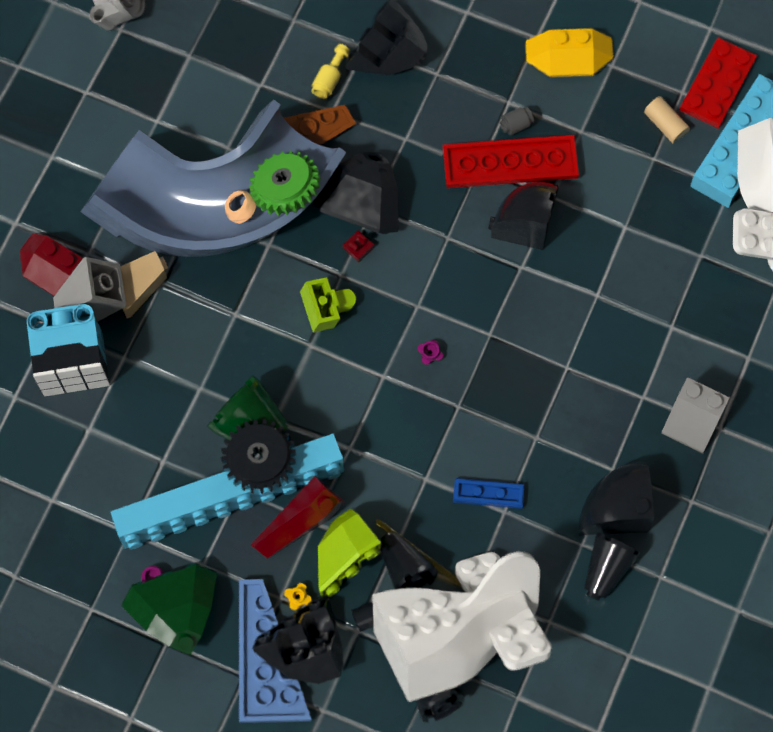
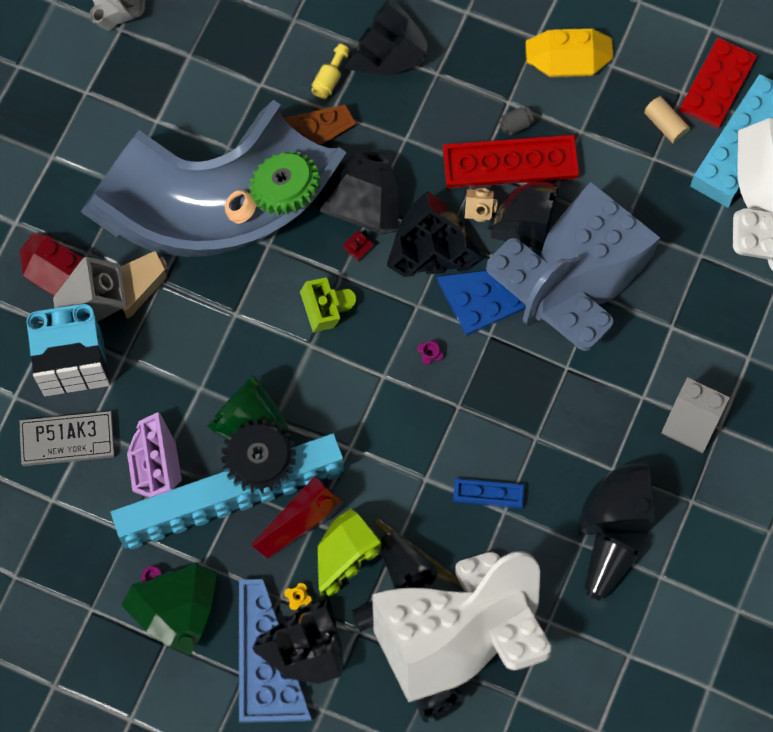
(66, 438): none -> light grey tile
(153, 458): none -> lavender wedge
(431, 240): none -> black brick
(478, 300): none -> blue wing
(480, 204): none -> tan brick
(583, 263): none -> sand blue brick

